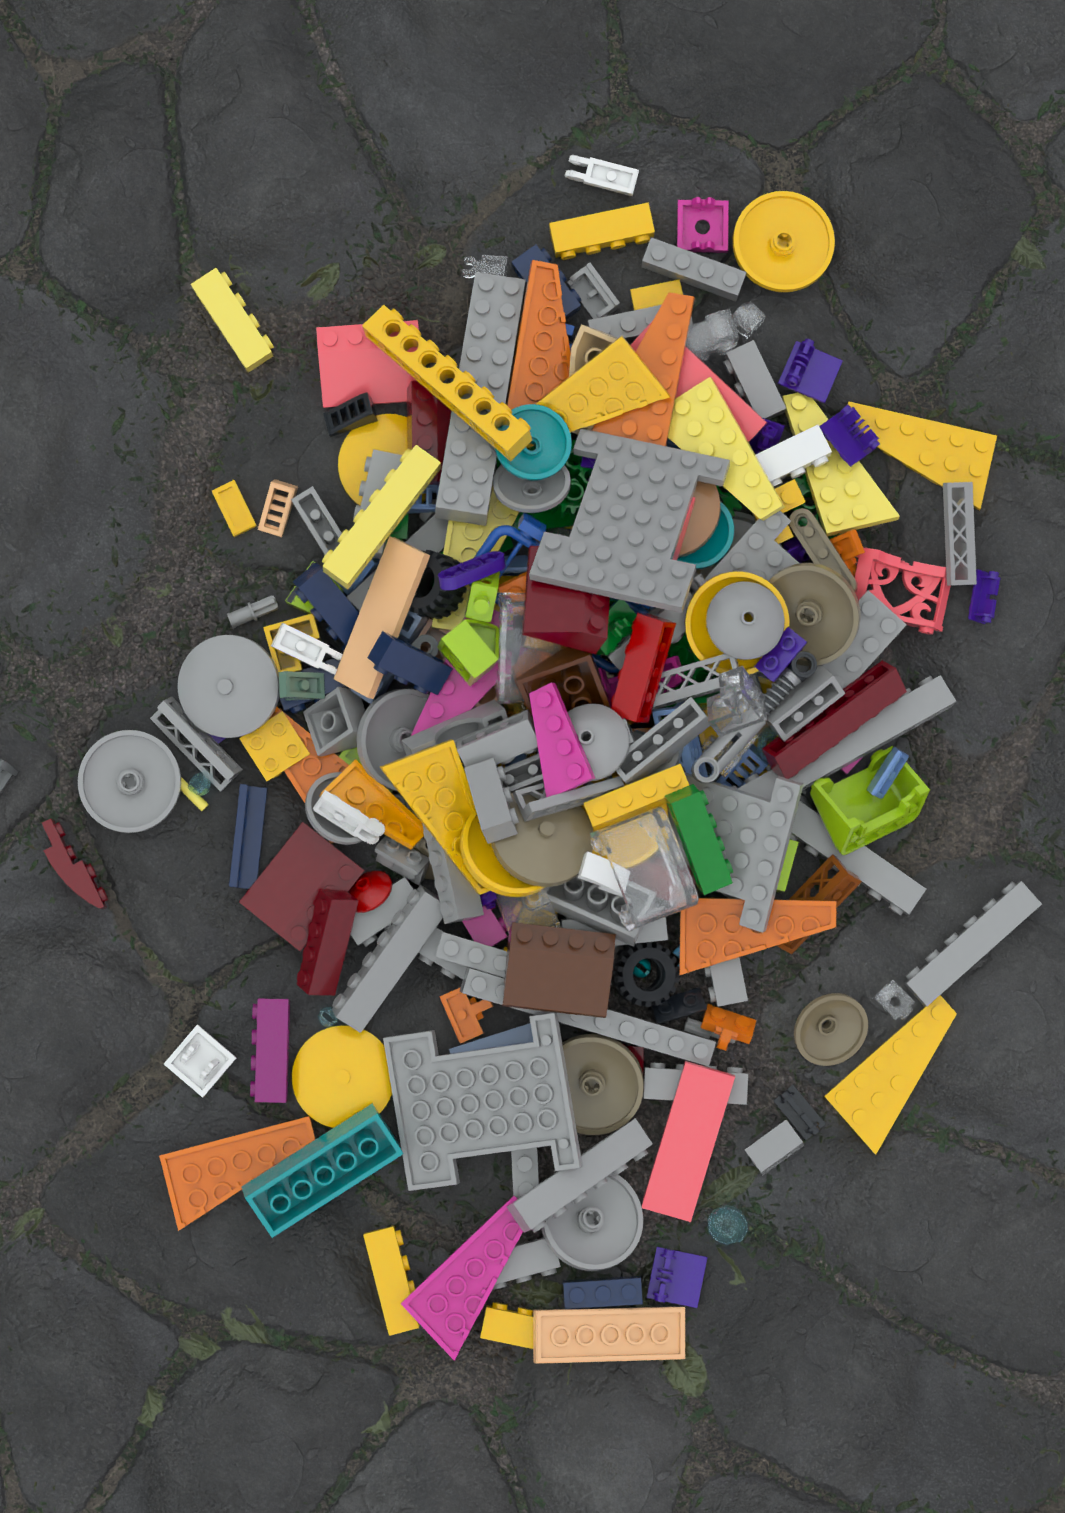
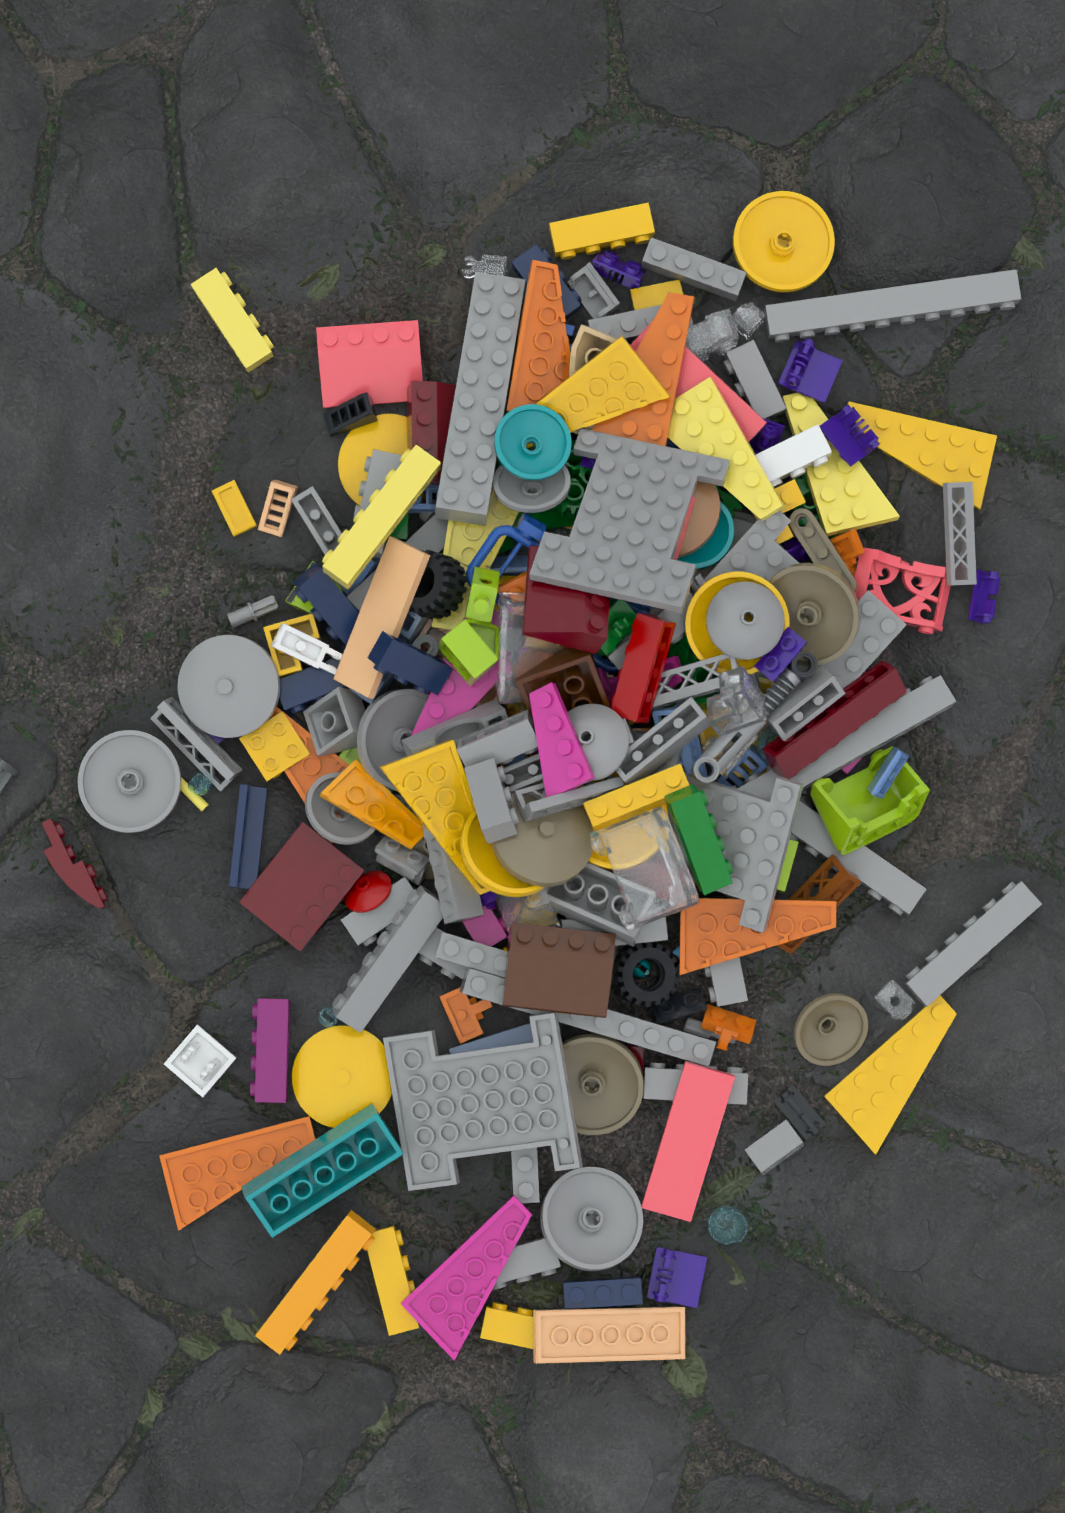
(301, 685): sand green slope -> none
(315, 1282): none -> light orange brick
(327, 942): dark red brick -> none
(349, 818): white hinge -> none
(471, 570): dark purple beam -> none
(507, 442): yellow brick -> none
(570, 1185): light grey brick -> none
(599, 871): white slope -> none
(604, 175): white hinge -> none
(609, 261): none -> dark purple hinge
(698, 209): dark pink piece -> none
(892, 305): none -> light grey brick

